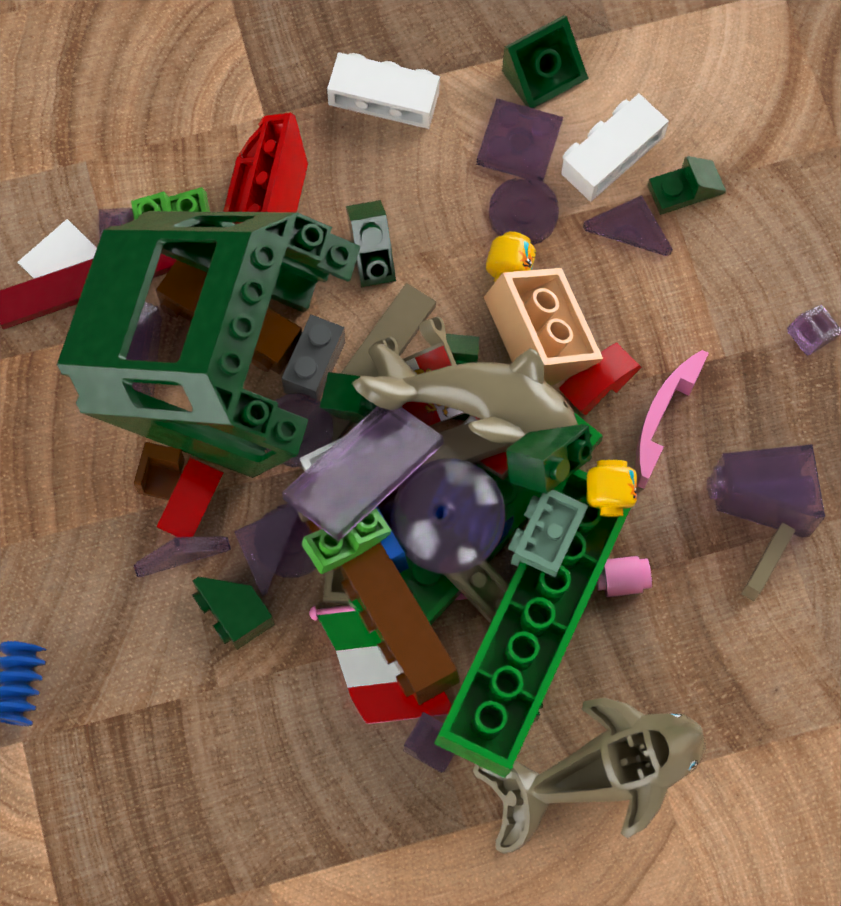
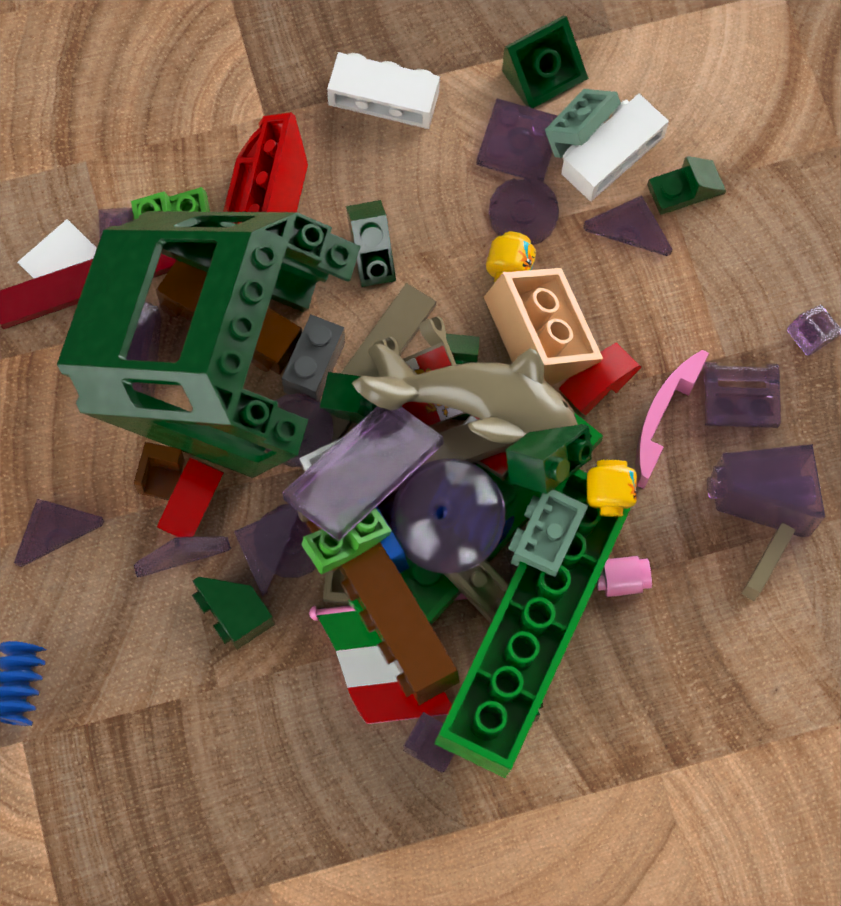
(52, 528): none -> clear purple tile
(581, 119): none -> sand green bracket
(627, 762): dark tan animal -> none
(740, 404): none -> clear purple plate

